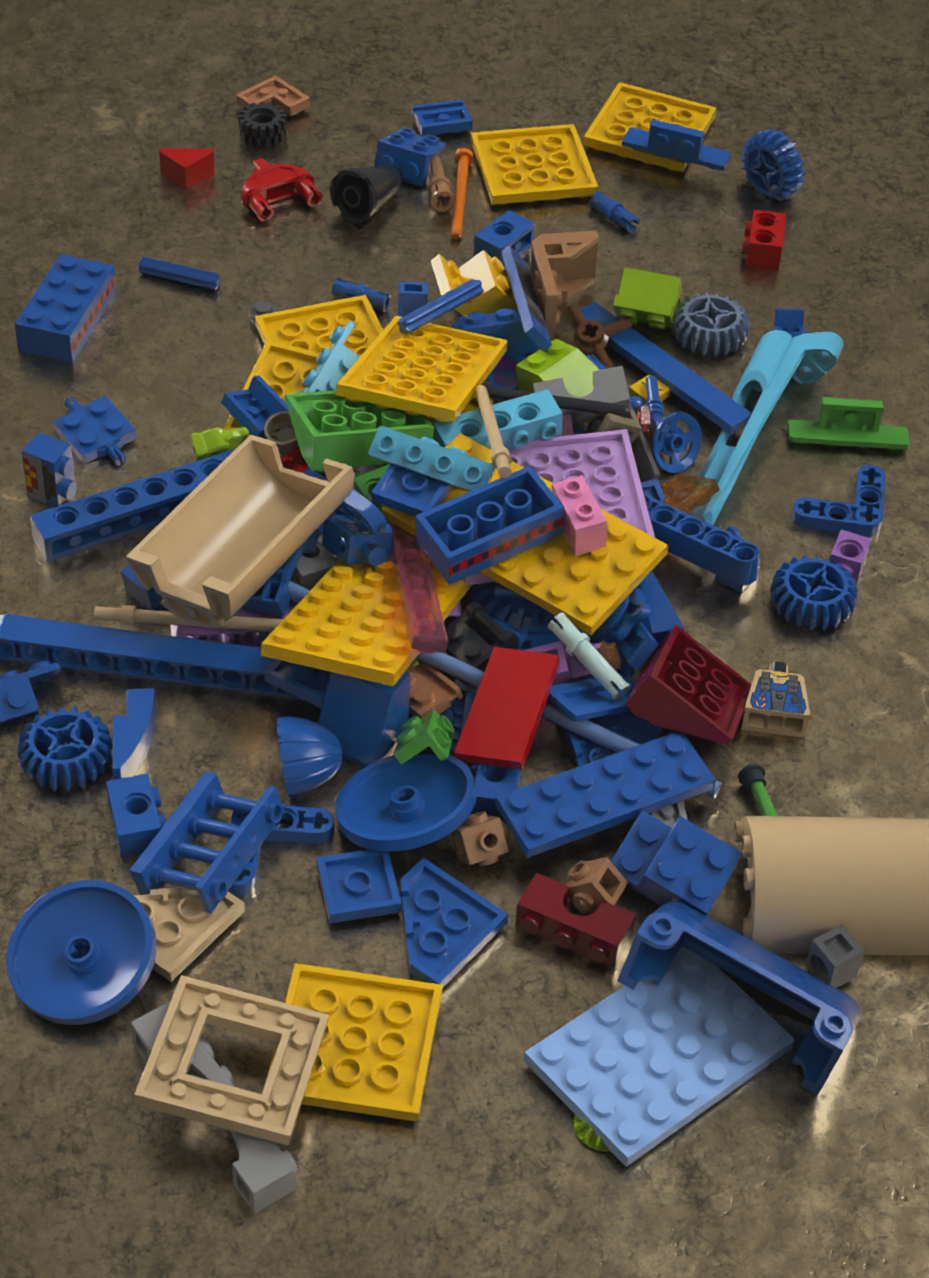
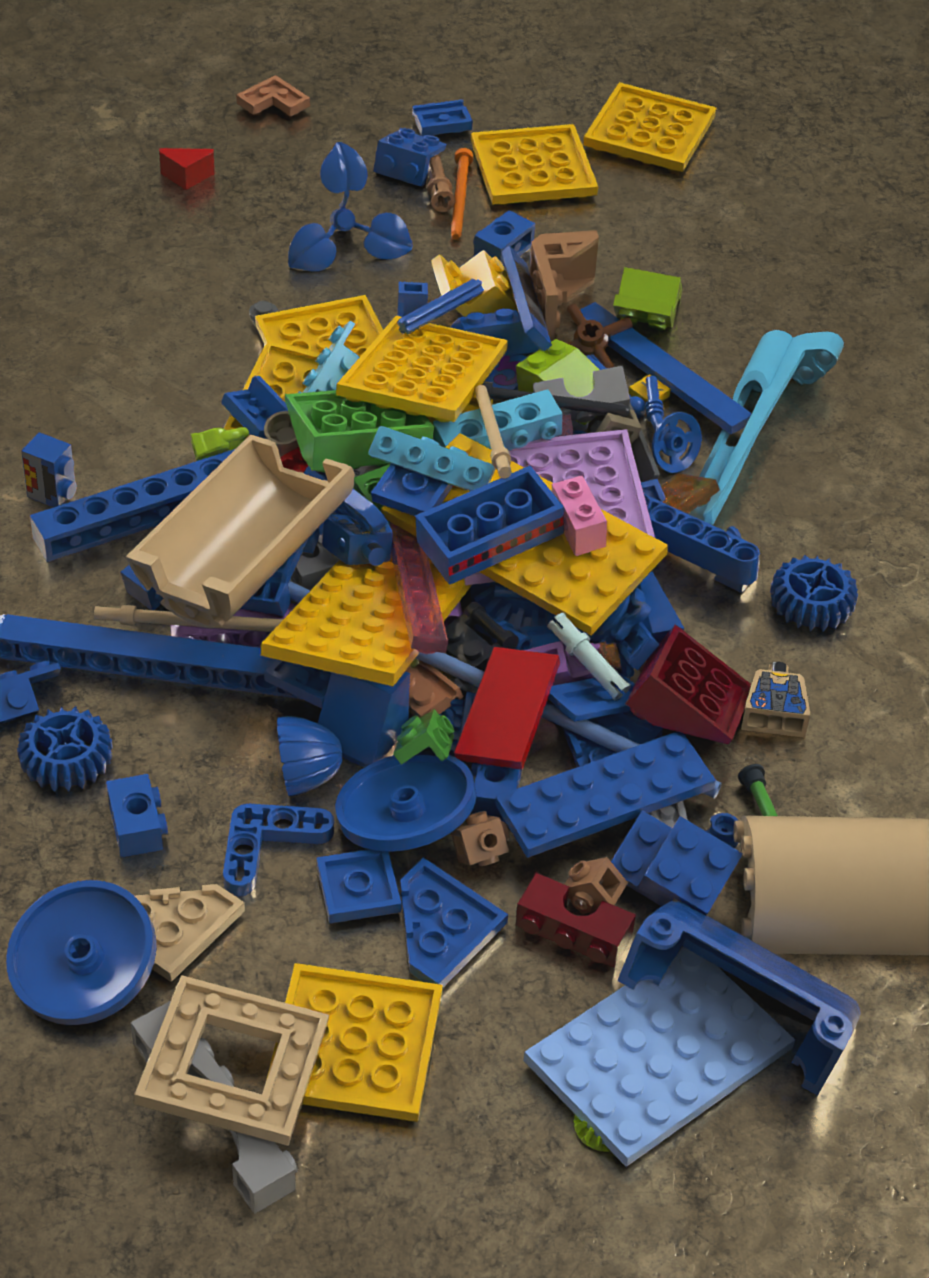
(65, 308): blue brick -> none
(95, 430): blue plate -> none
(133, 732): blue slope -> none
(179, 273): blue axle -> none
(188, 822): blue fence -> none
(262, 124): black tyre -> none
(275, 183): red connector -> none
(347, 290): blue pin -> none
(363, 190): black cone -> none
(386, 239): none -> blue plant
(614, 211): blue pin -> none
(643, 416): clear red tile -> none
(677, 143): blue bracket -> none
(710, 324): sand blue gear -> none
(723, 828): none -> blue plate
(764, 239): red brick -> none
(773, 164): blue gear -> none
(790, 321): blue bracket -> none
(835, 957): dark grey brick -> none
(849, 424): bright green bracket -> none
(851, 552): medium lavender brick -> none
(853, 514): blue beam -> none

